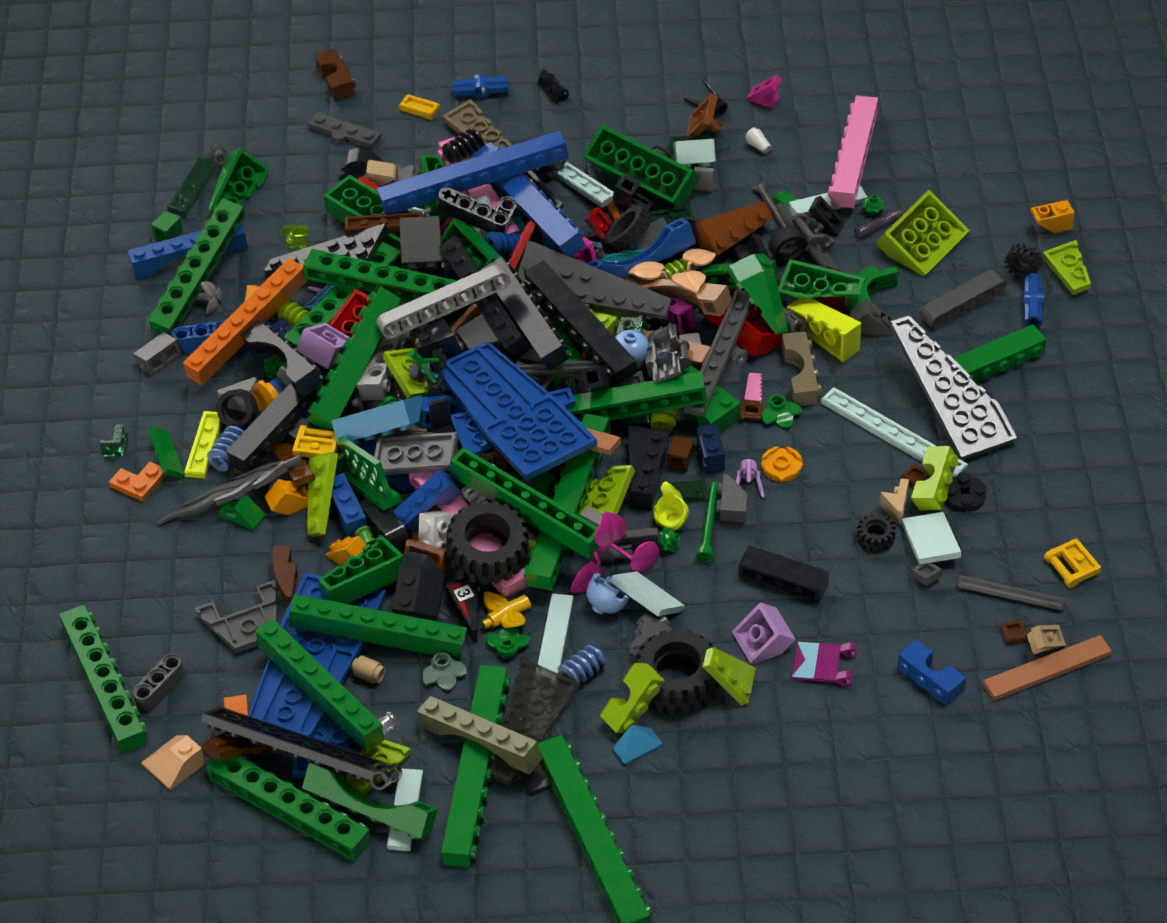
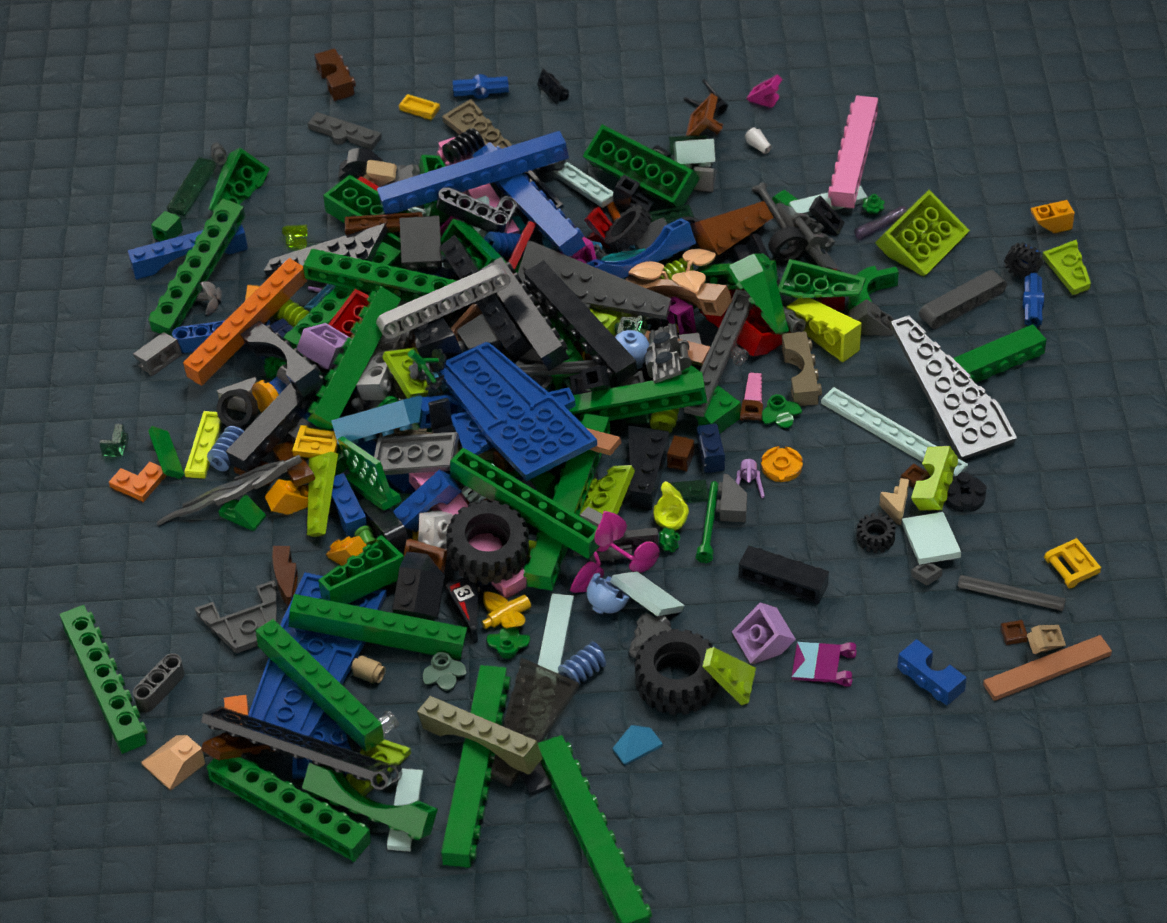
(643, 686): lime arch -> none

